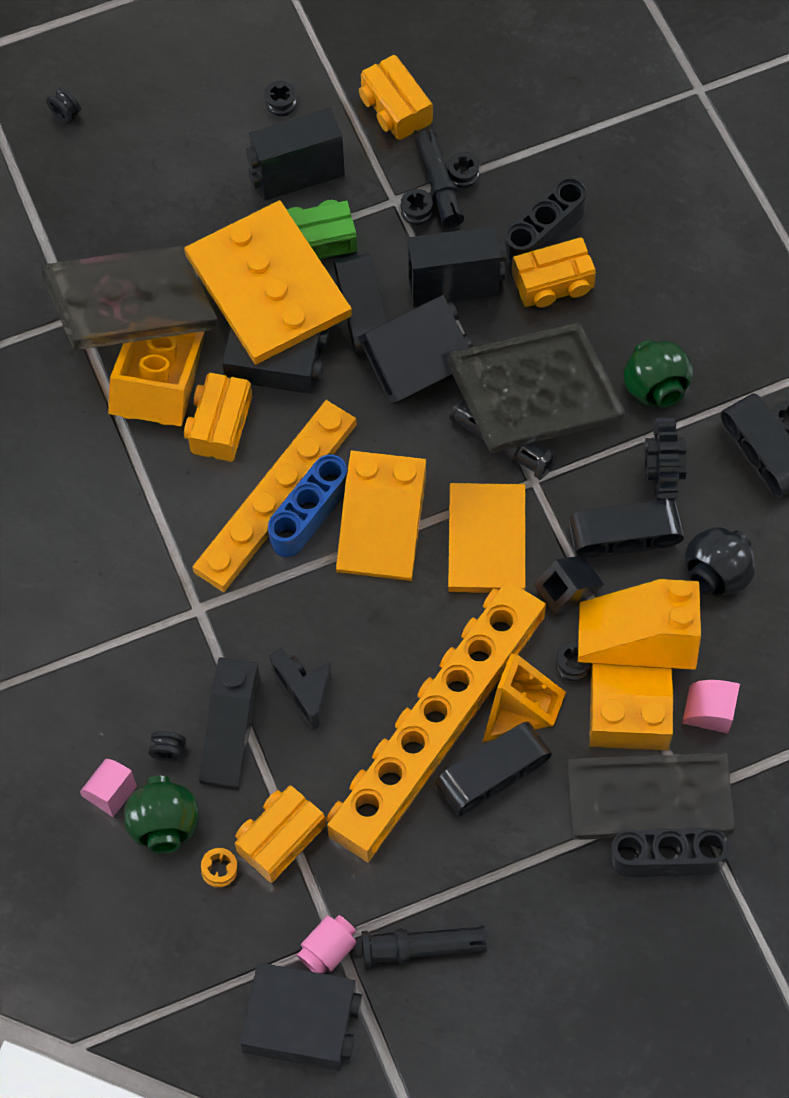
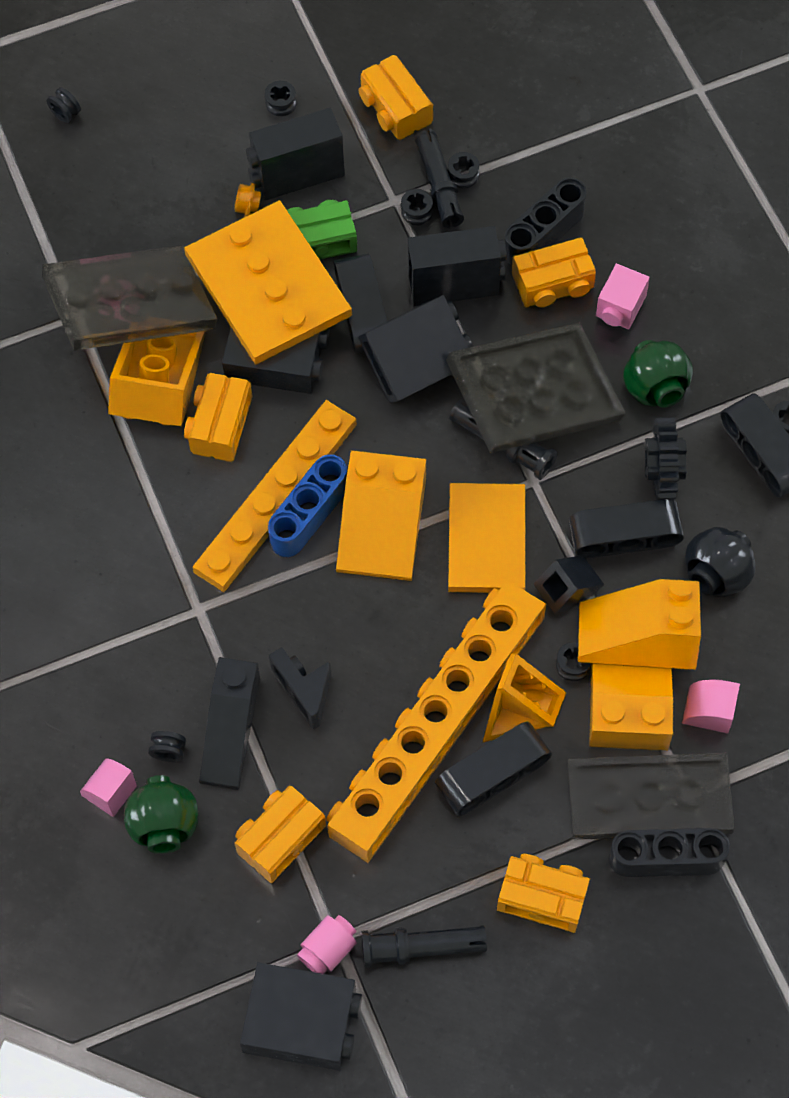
(206, 867): light orange bush -> none
(247, 199): none -> light orange plate
(543, 892): none -> light orange brick
(622, 296): none -> bright pink brick

